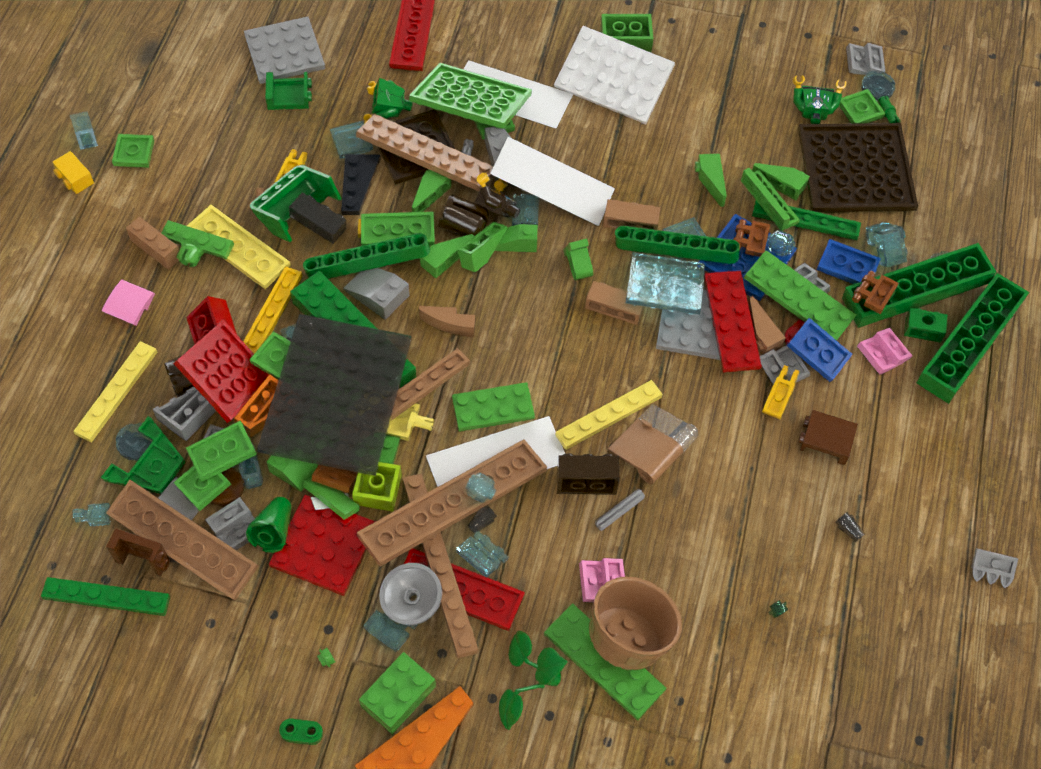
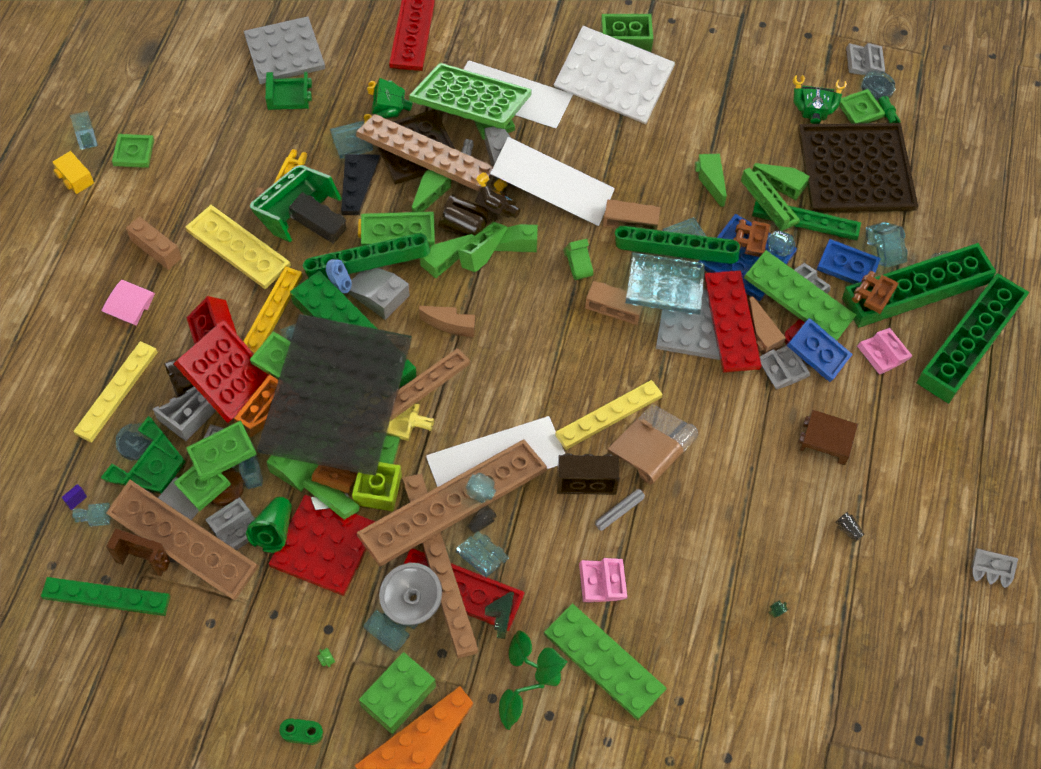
(74, 497): none -> dark purple tile
(196, 243): bright green plate -> none
(338, 275): none -> medium blue plate
(493, 406): bright green plate -> none
(501, 610): none -> clear green slope
(528, 209): clear light blue plate -> none
(633, 623): medium nougat piece -> none
(780, 394): yellow hinge -> none
(933, 330): green brick -> none

